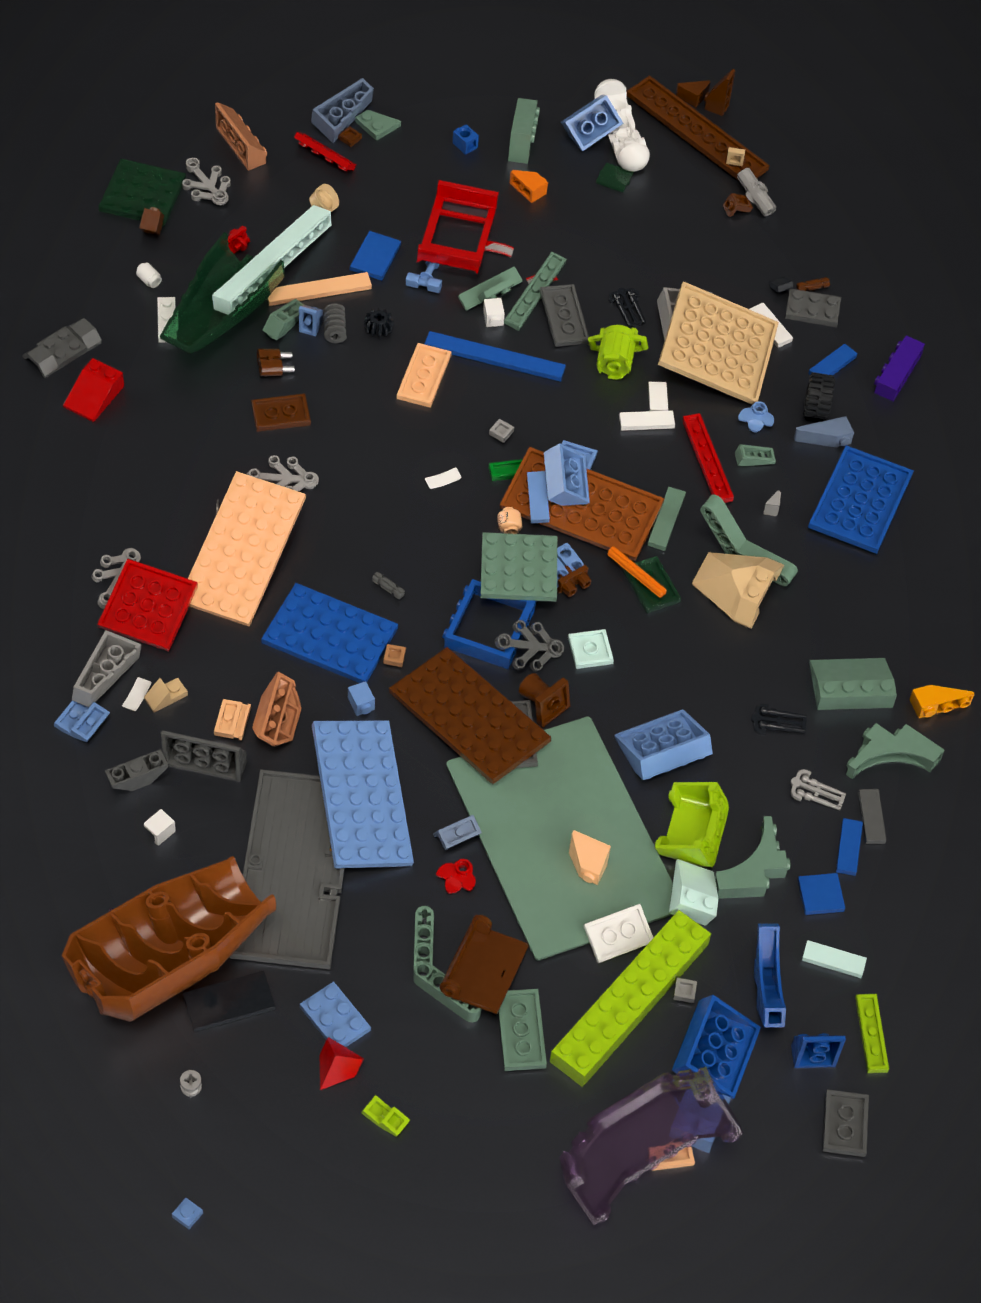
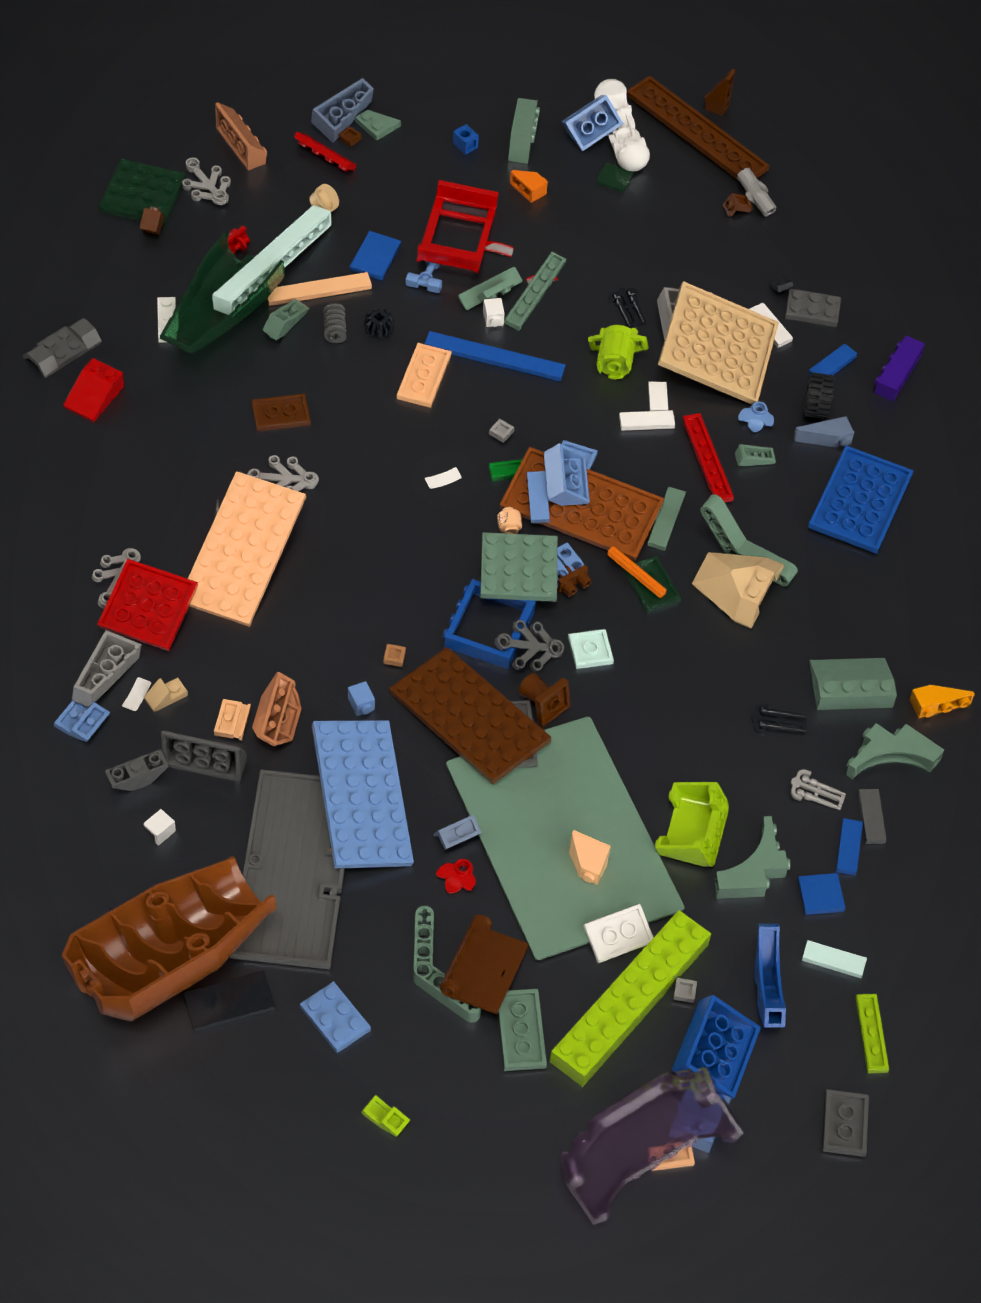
(148, 275): white brick -> none
(187, 1213): medium blue plate -> none
(192, 1088): light grey wheel -> none
(270, 362): reddish brown piece -> none
(310, 319): medium blue slope -> none
(329, 633): blue plate -> none
(337, 1064): red slope -> none
(388, 585): dark grey axle -> none
(564, 315): dark grey tile -> none
(664, 744): medium blue slope -> none
(693, 92): reddish brown slope -> none
(694, 892): light aqua slope -> none
(735, 156): tan plate -> none
(772, 505): light grey slope -> none
(813, 284): reddish brown axle -> none
(816, 1050): blue slope -> none

